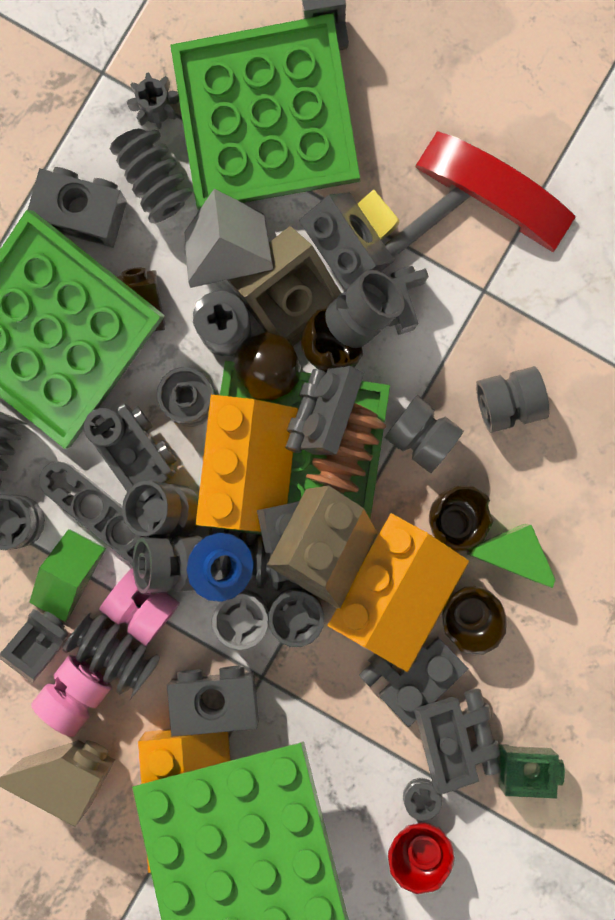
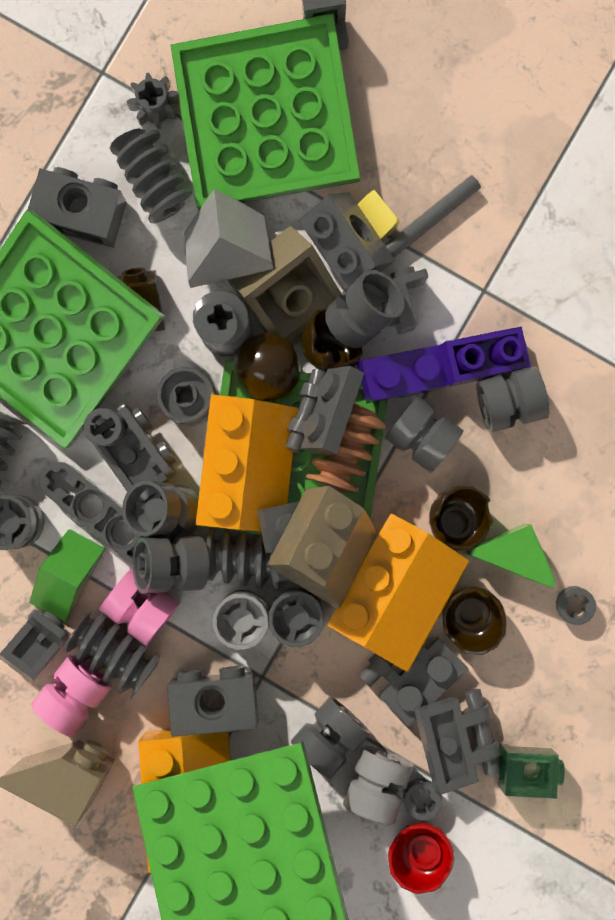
(201, 561): blue piece -> none
(322, 750): none -> dark grey wheel
(378, 784): none -> light grey wheel
(444, 365): none -> dark purple slope
(498, 187): red slope -> none
(588, 606): none -> dark grey bush

